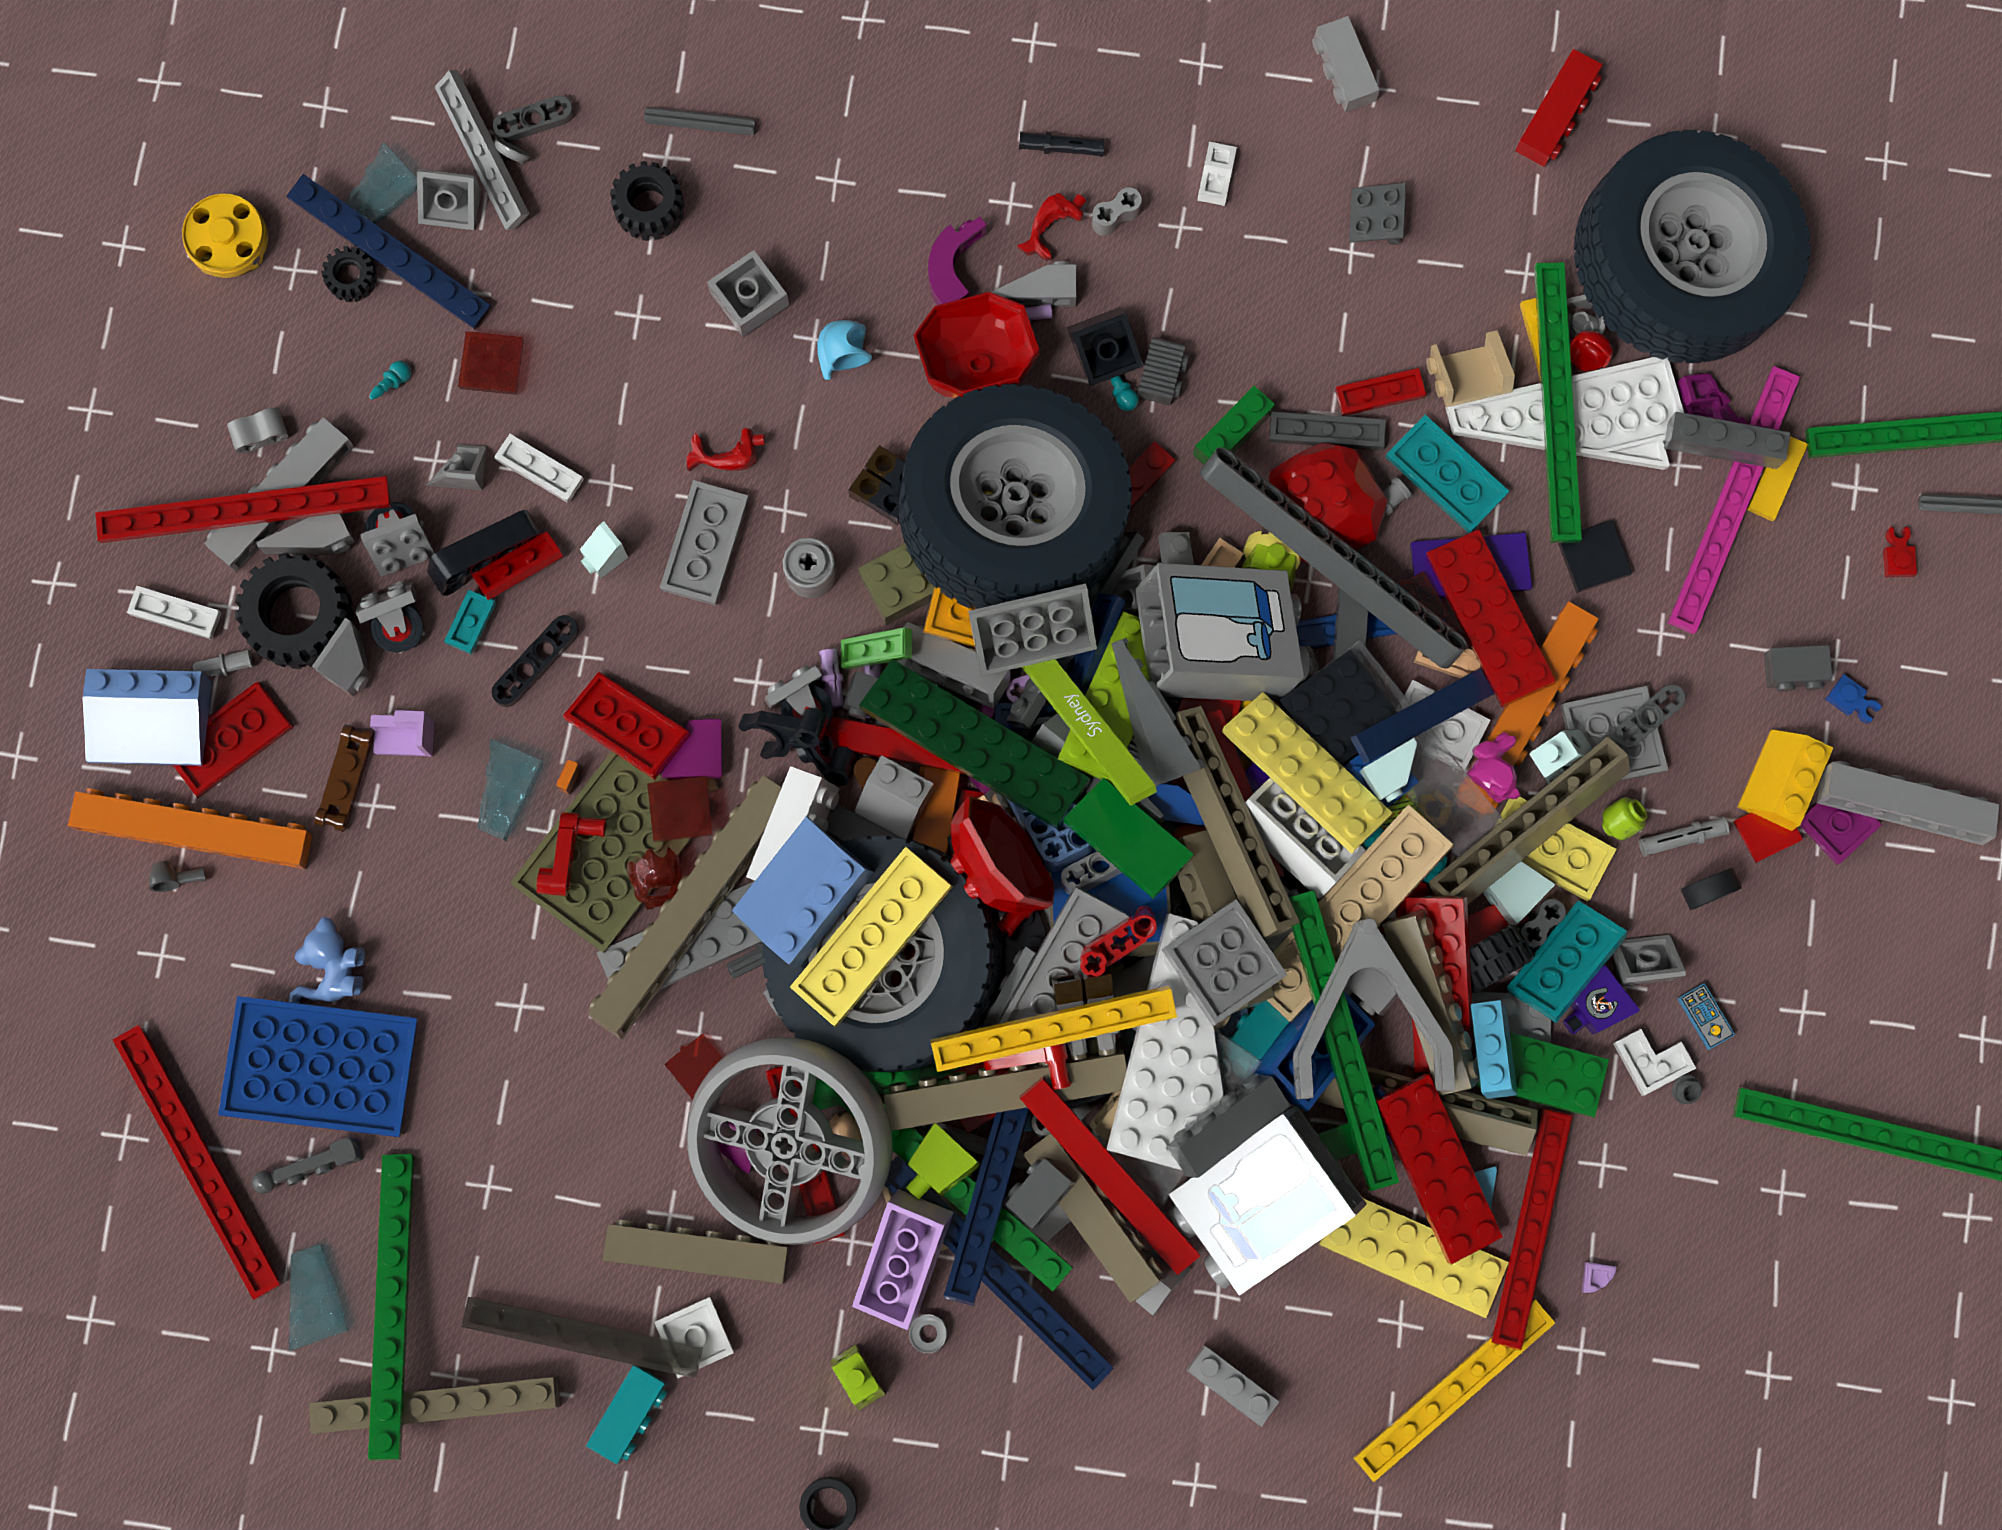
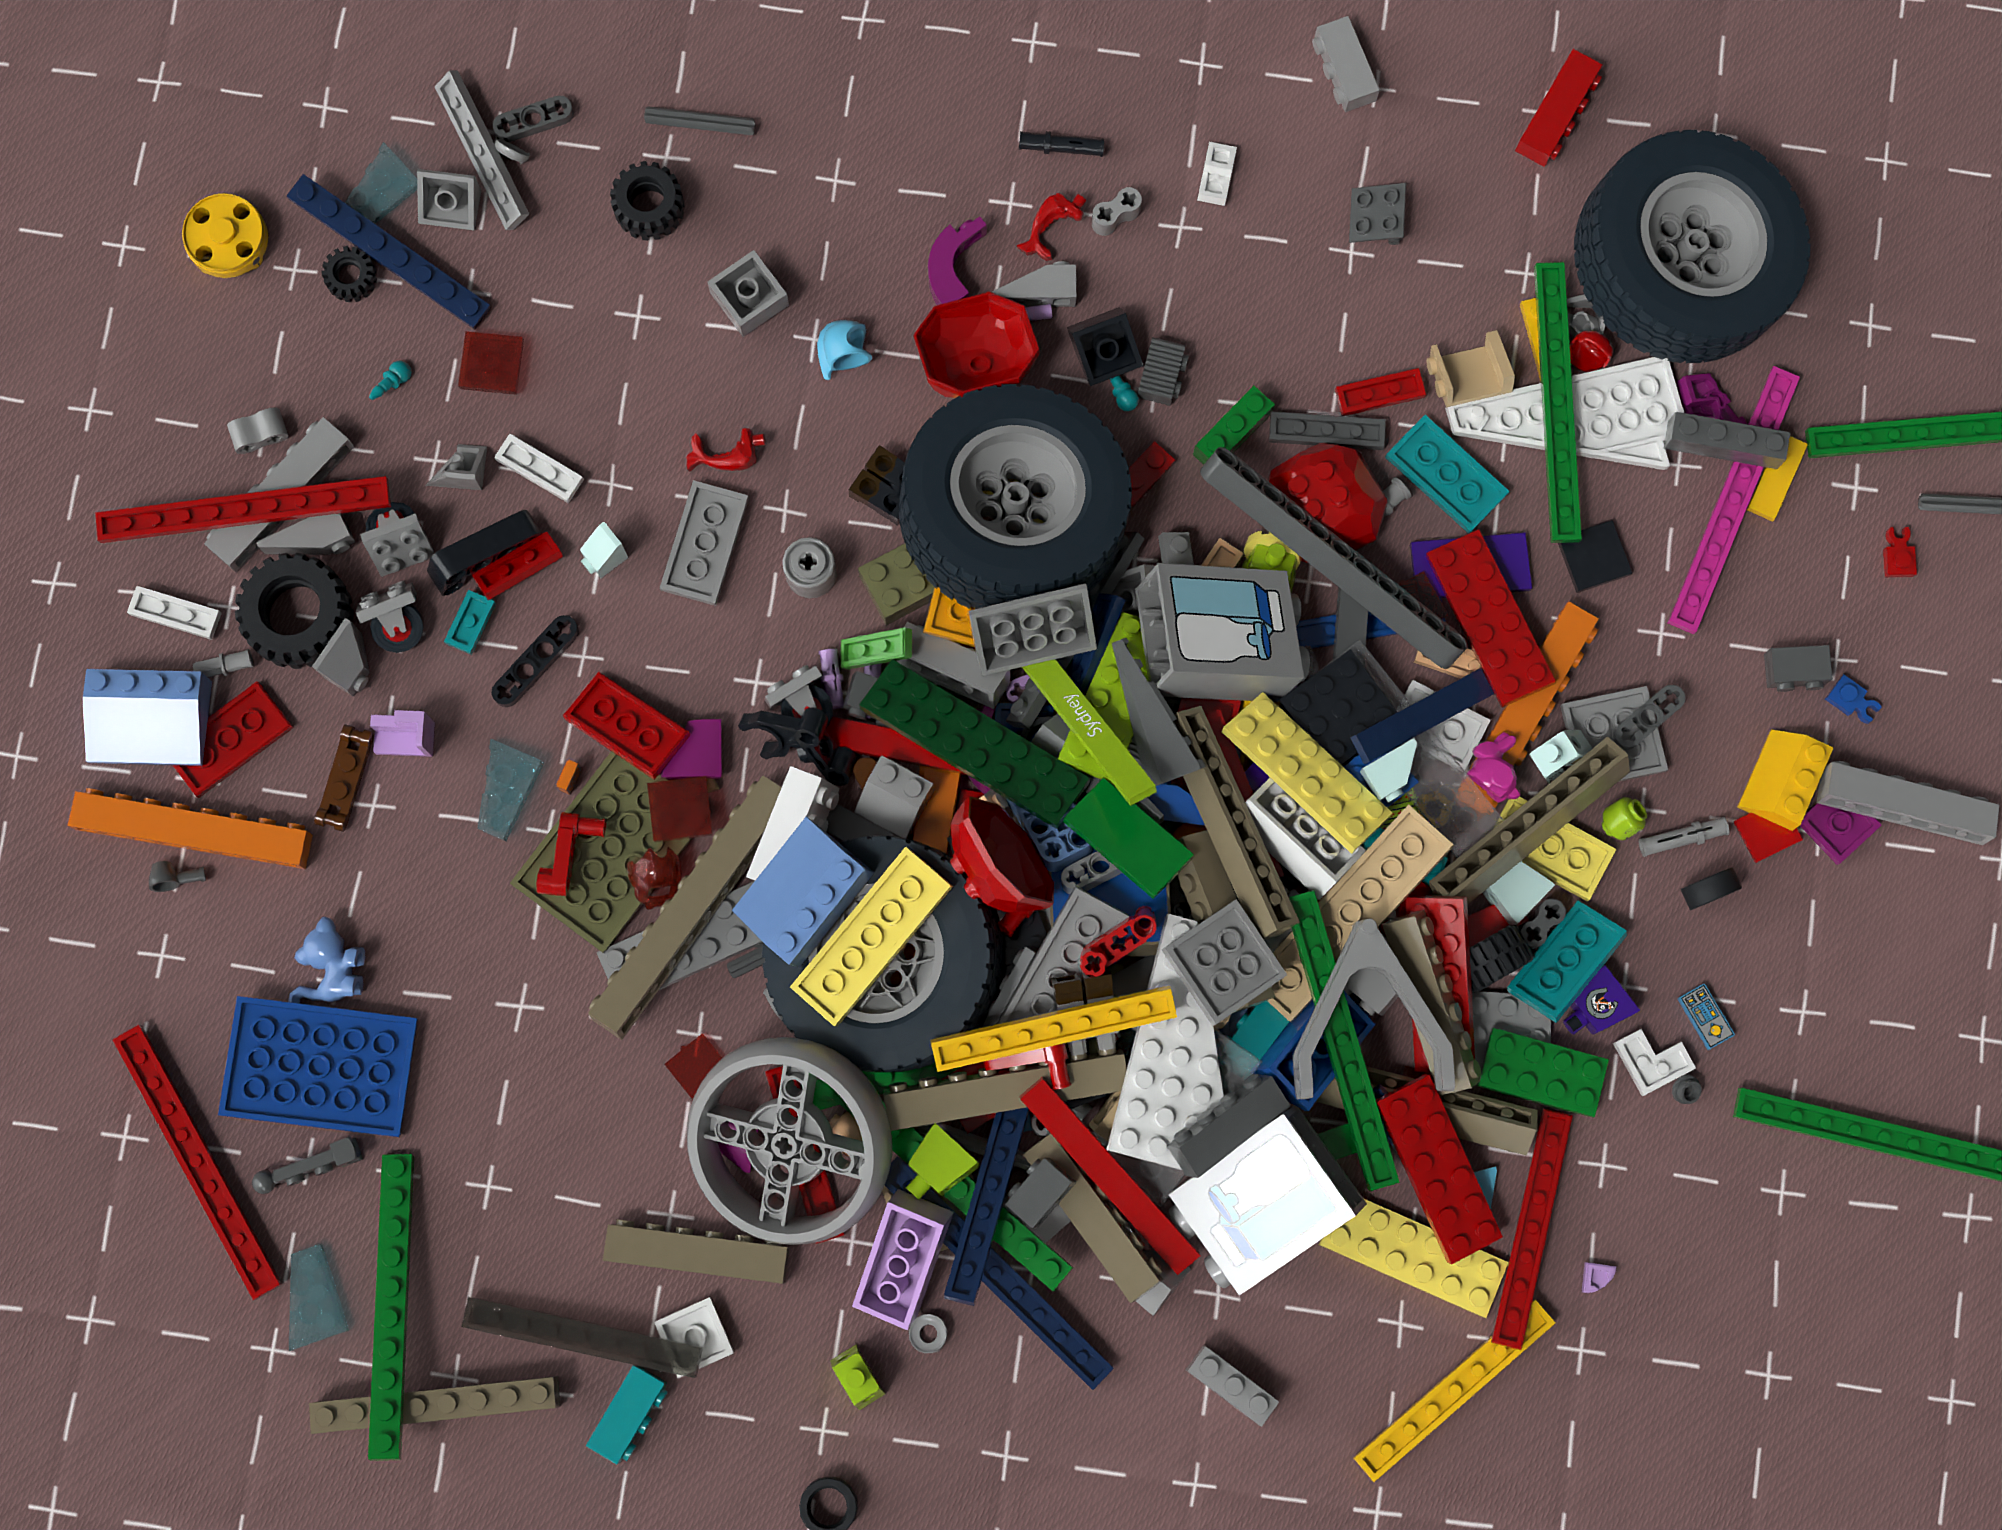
(1494, 1049): medium azure brick -> none
(1647, 961): light grey slope -> none

